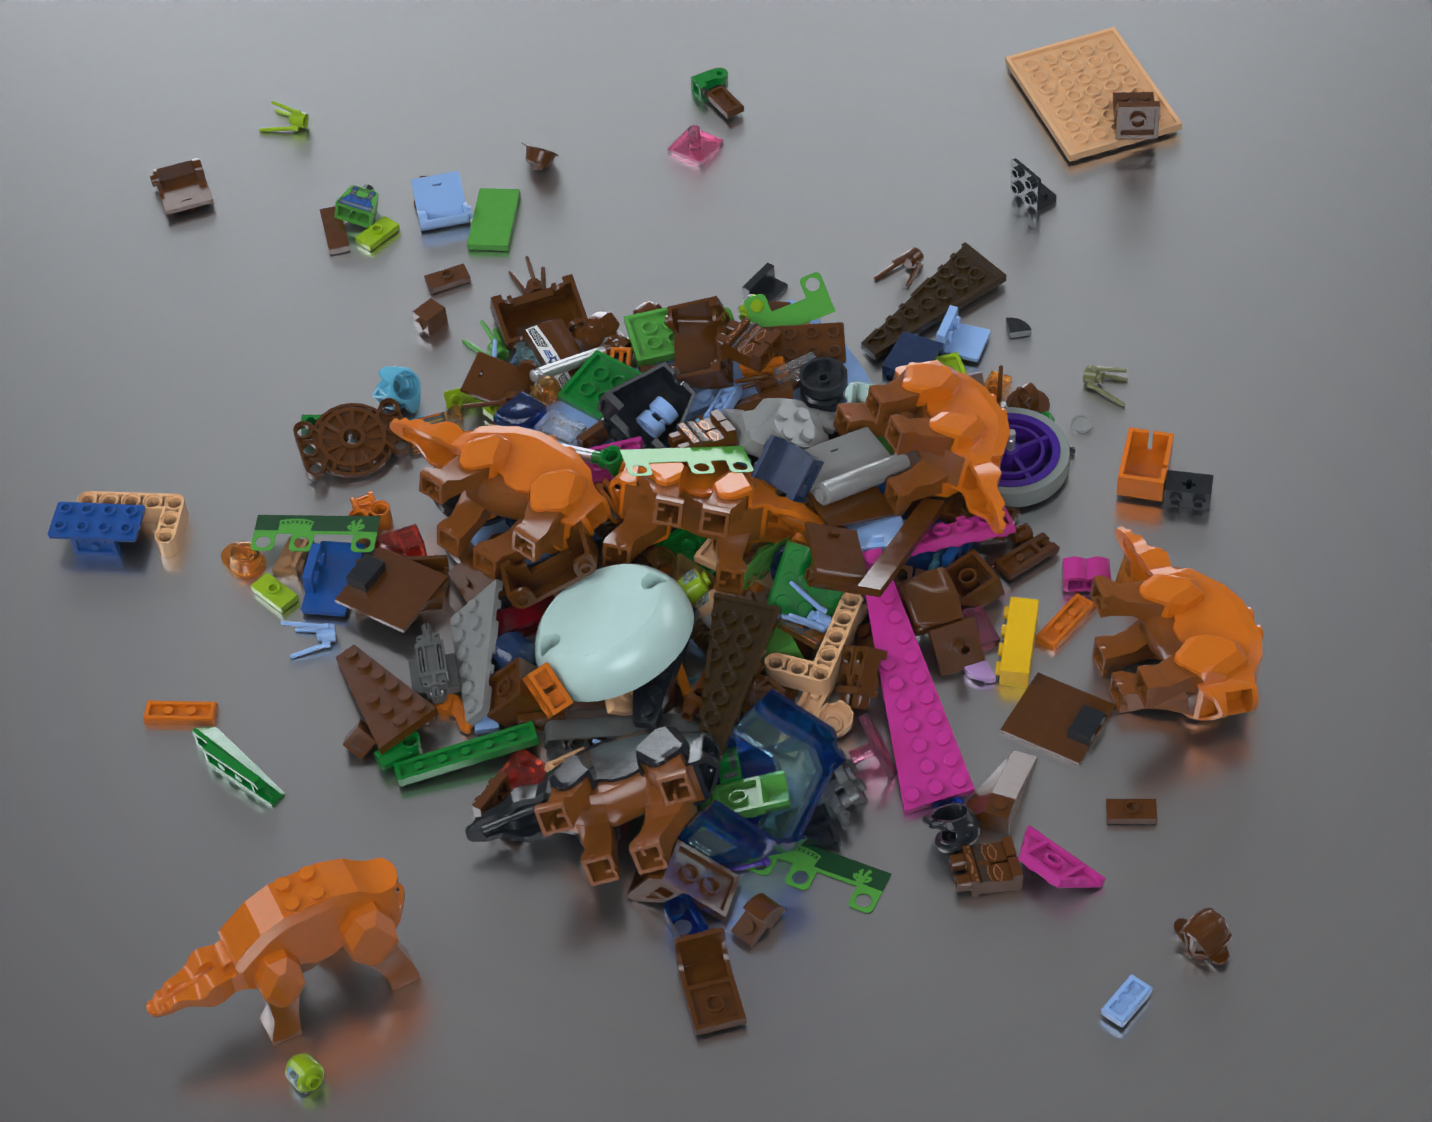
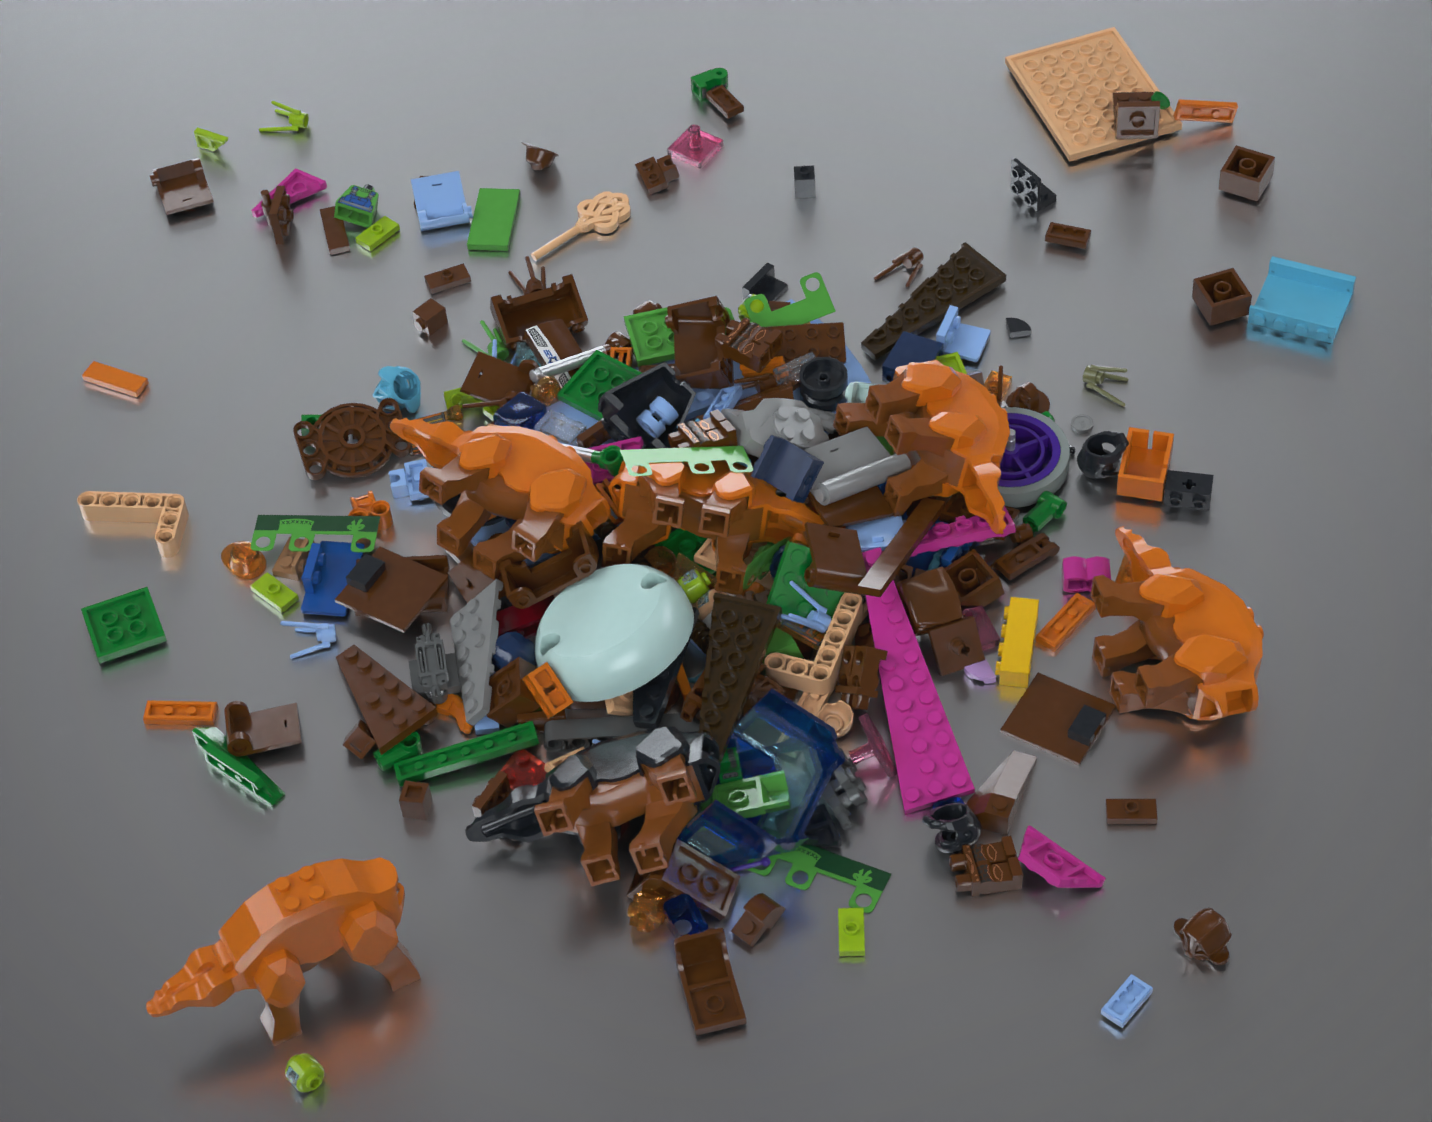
(96, 526): blue bracket -> none
(115, 379): none -> orange tile
(123, 624): none -> green plate
(209, 140): none -> lime tile
(261, 729): none -> reddish brown door
(278, 212): none -> reddish brown plate
(298, 186): none -> dark pink wing
(403, 541): clear red slope -> none
(406, 481): none -> light blue plate
(415, 800): none -> reddish brown panel
(597, 328): reddish brown brick -> none
(600, 213): none -> light nougat piece
(646, 911): none -> clear orange brick
(657, 174): none -> reddish brown plate
(804, 182): none -> brick
(851, 932): none -> lime plate
(1046, 508): none -> green piece
(1068, 235): none -> reddish brown plate
(1098, 462): none -> black helmet
(1164, 101): none -> green piece
(1205, 111): none -> orange tile
(1221, 296): none -> reddish brown brick
(1246, 173): none -> reddish brown brick
(1303, 300): none -> medium azure panel

